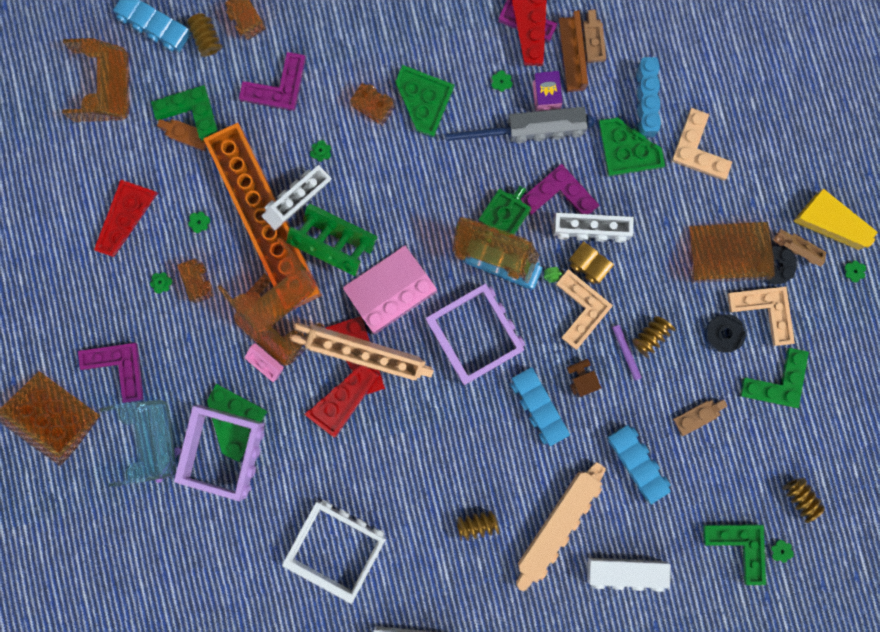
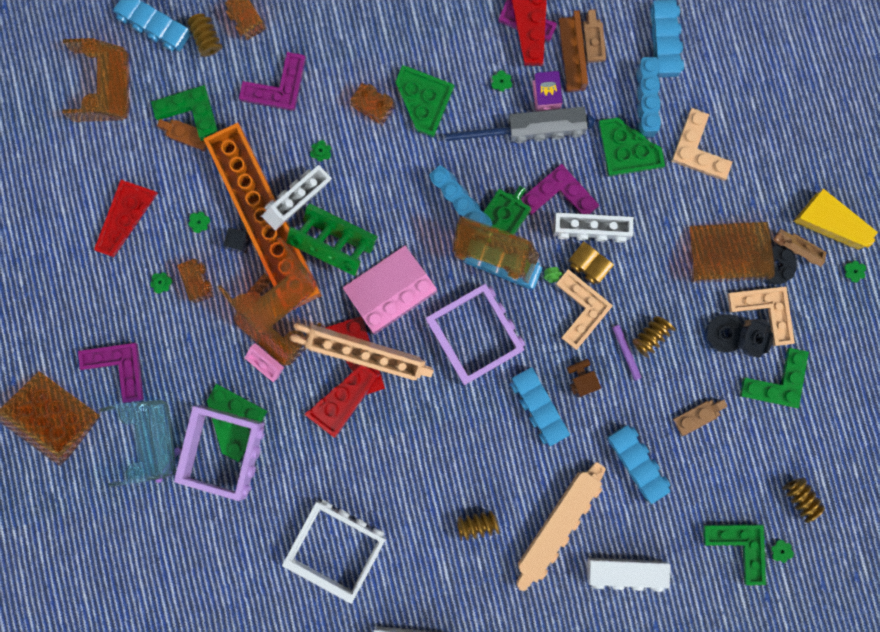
(237, 240): none -> black brick
(458, 196): none -> dark azure brick
(666, 37): none -> dark azure brick
(752, 329): none -> black plate

